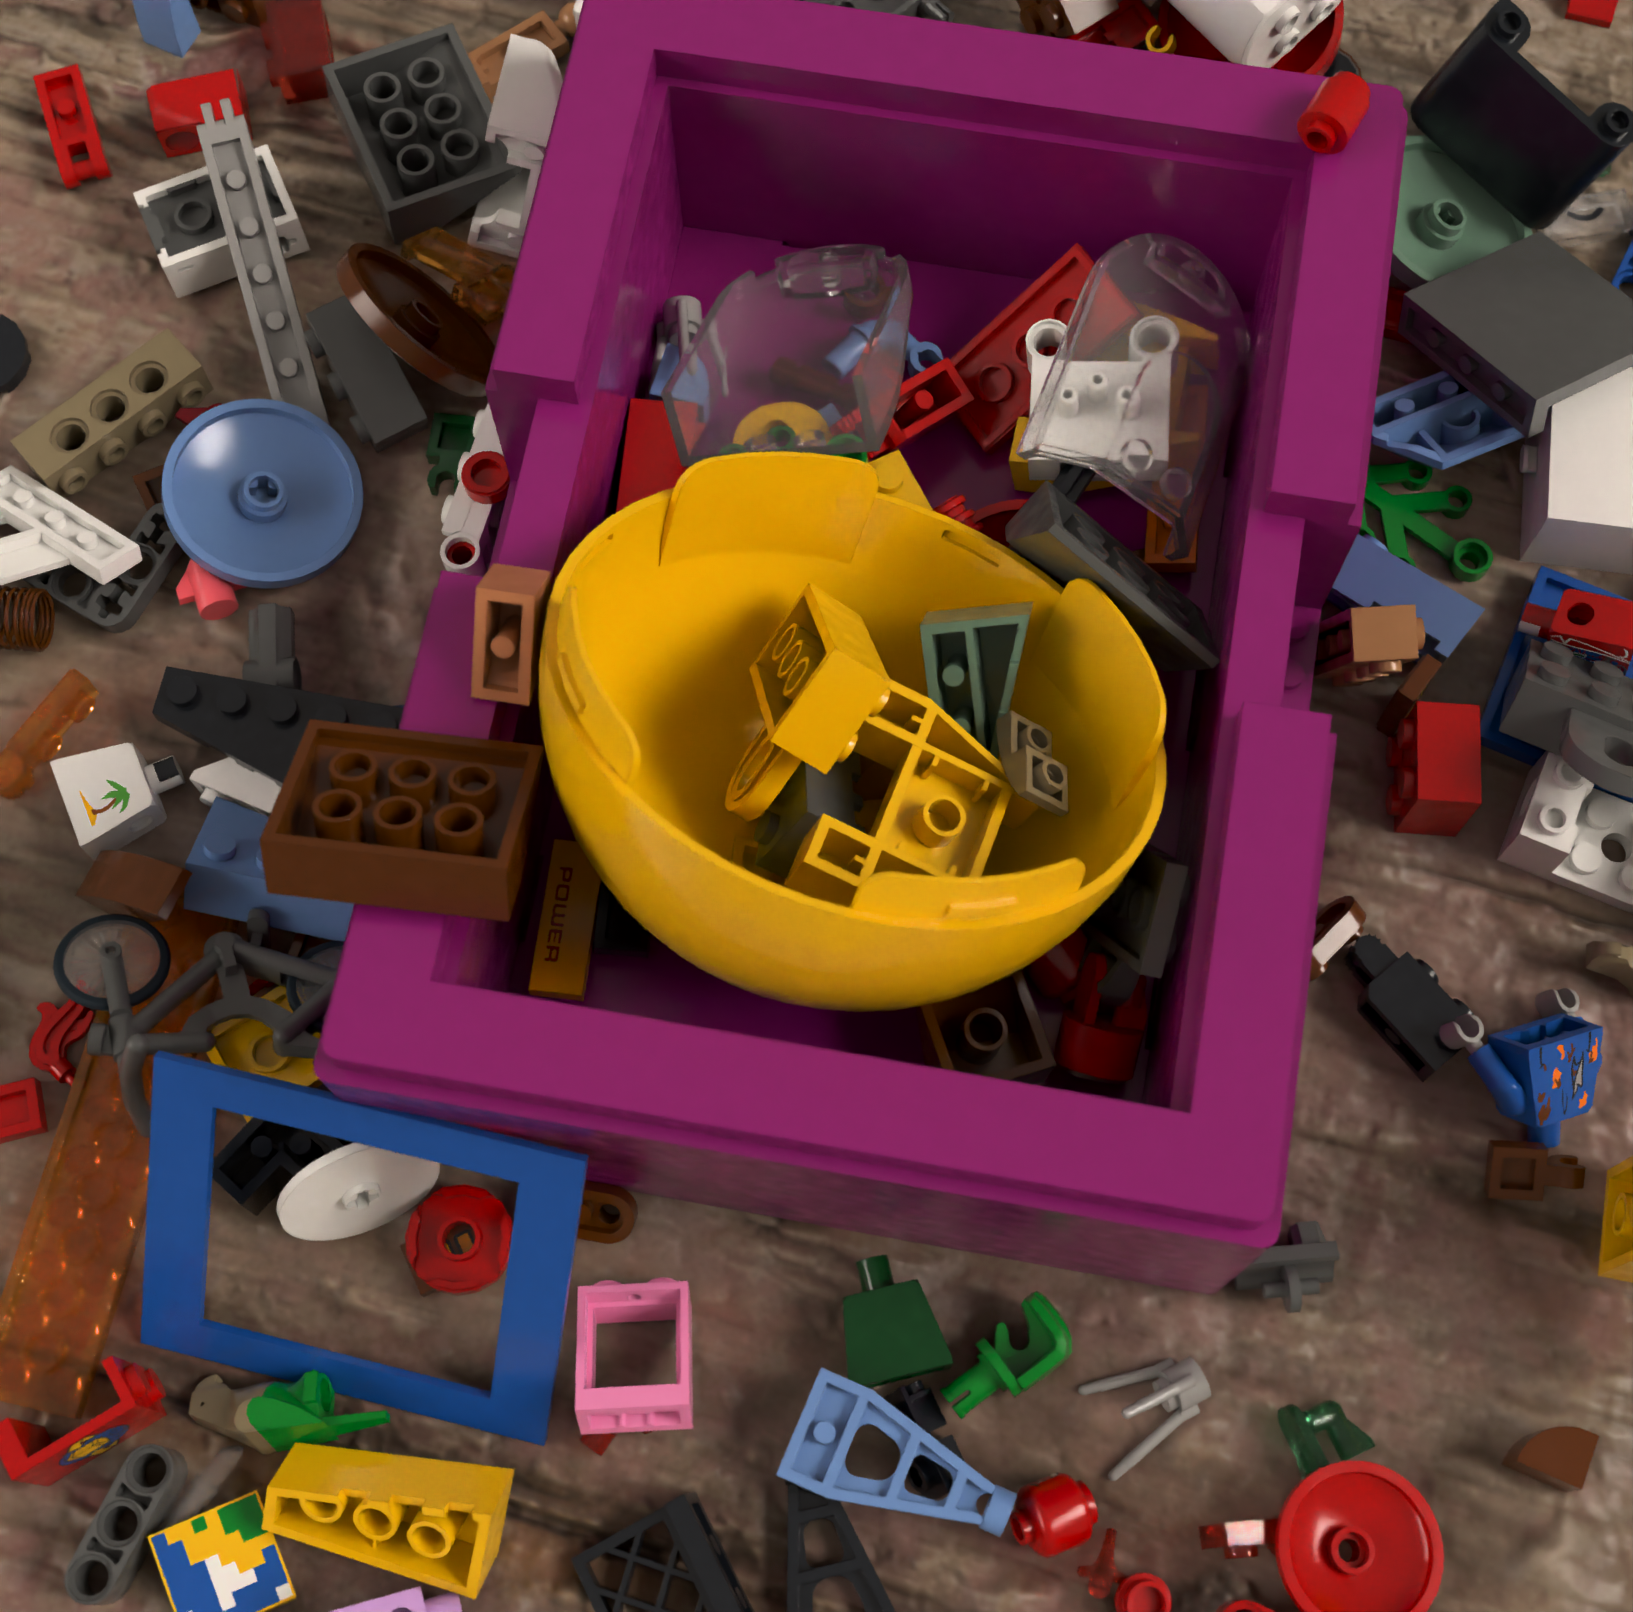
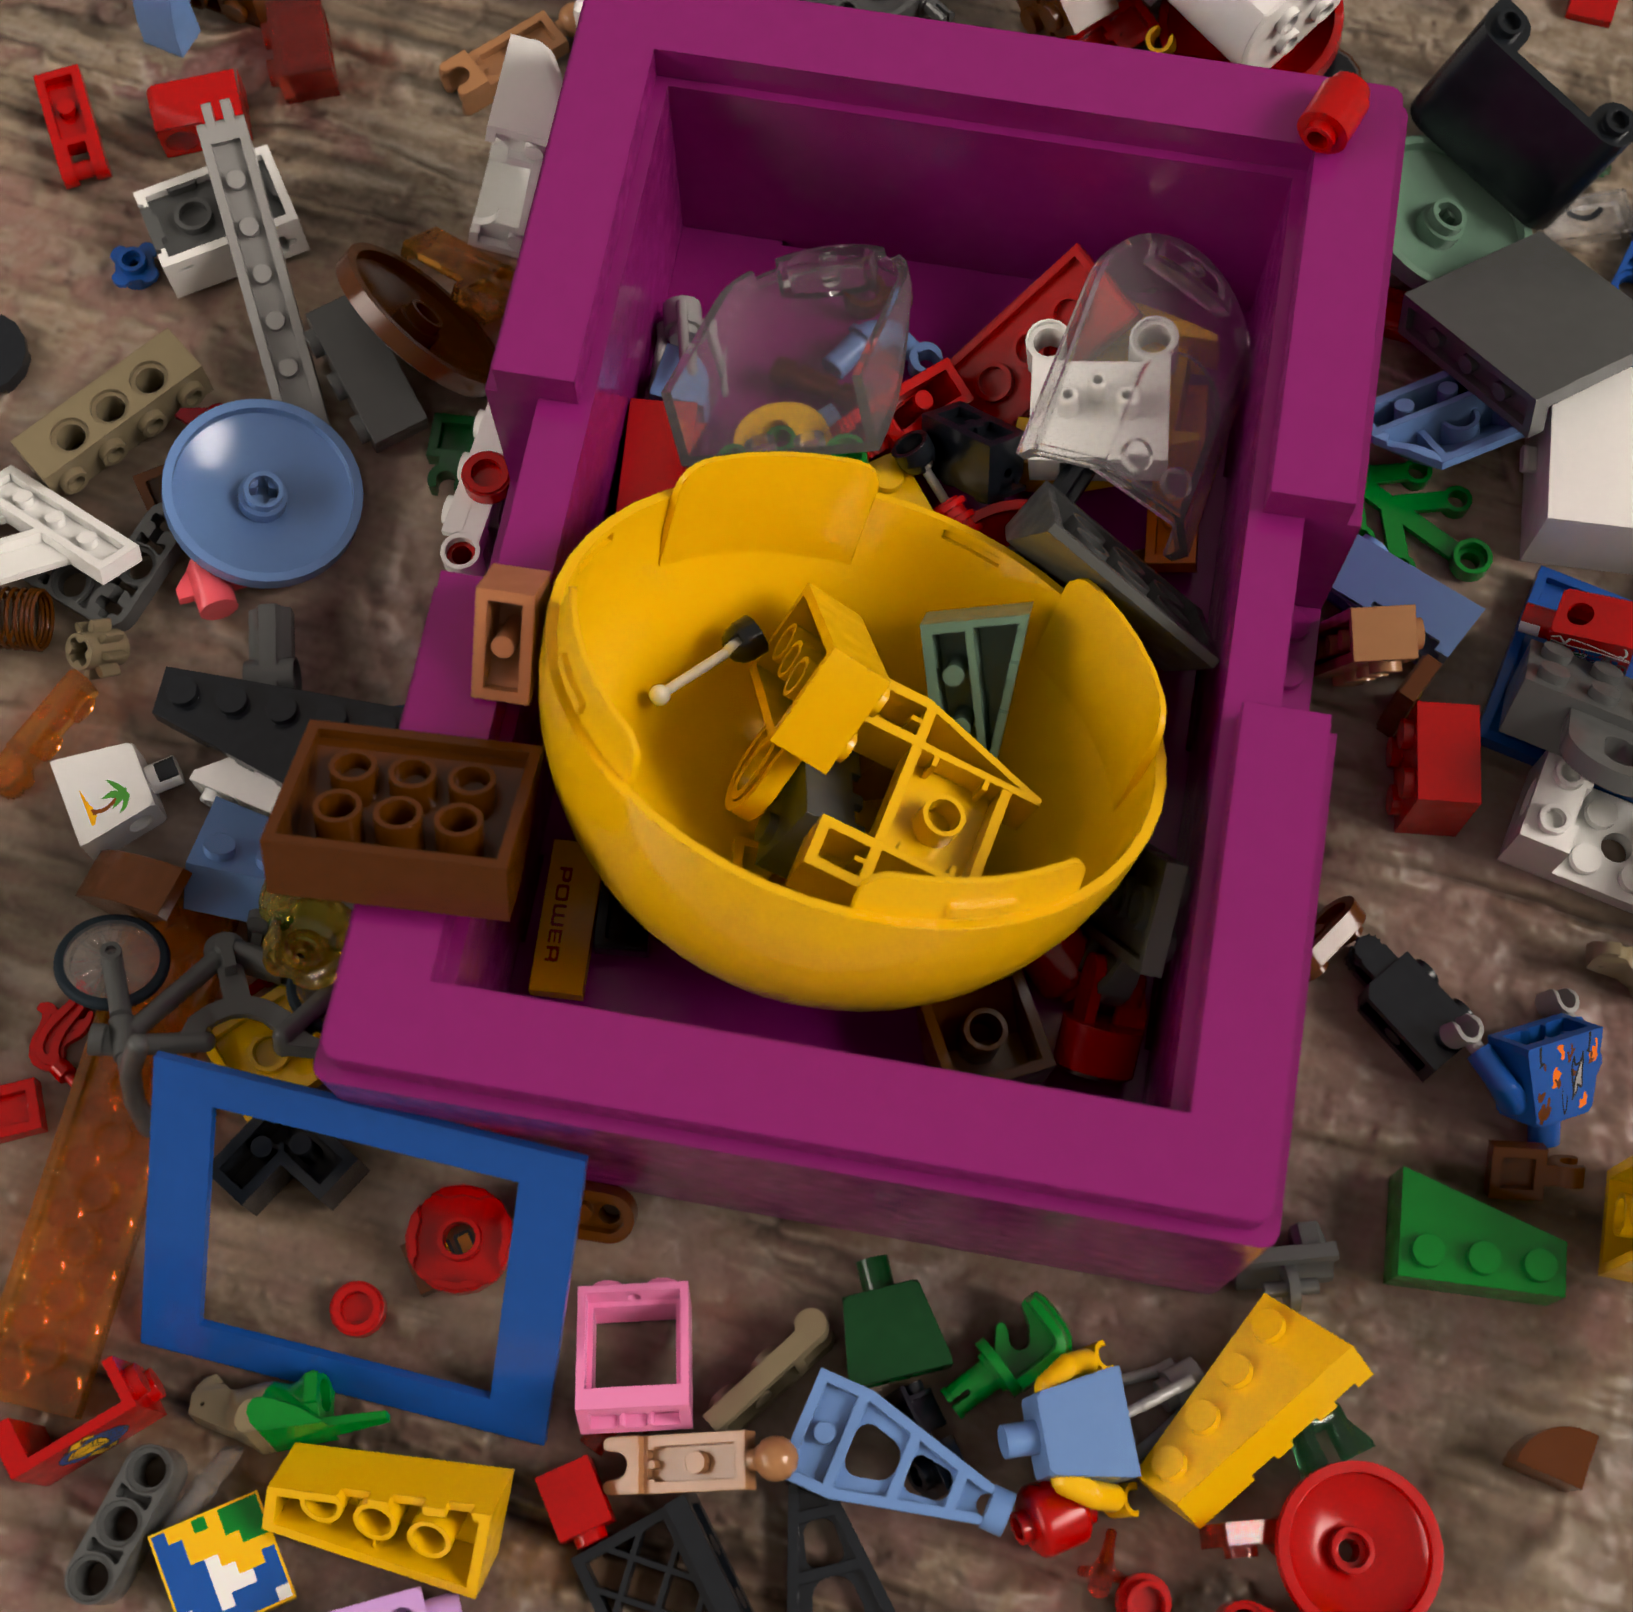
(97, 648): none -> dark tan gear
(138, 276): none -> blue plate
(305, 927): none -> clear yellow hair
(353, 1192): white piece -> none
(358, 1309): none -> red tile
(419, 129): dark grey slope -> none
(576, 1502): none -> red brick
(699, 1462): none -> medium nougat plate
(741, 642): none -> hinge
(772, 1373): none -> dark tan plate
(916, 456): none -> black hinge
(975, 452): none -> black hinge
(1029, 764): dark tan slope -> none
(1079, 1432): none -> medium blue torso
(1248, 1408): none -> yellow wedge
(1467, 1247): none -> green wedge

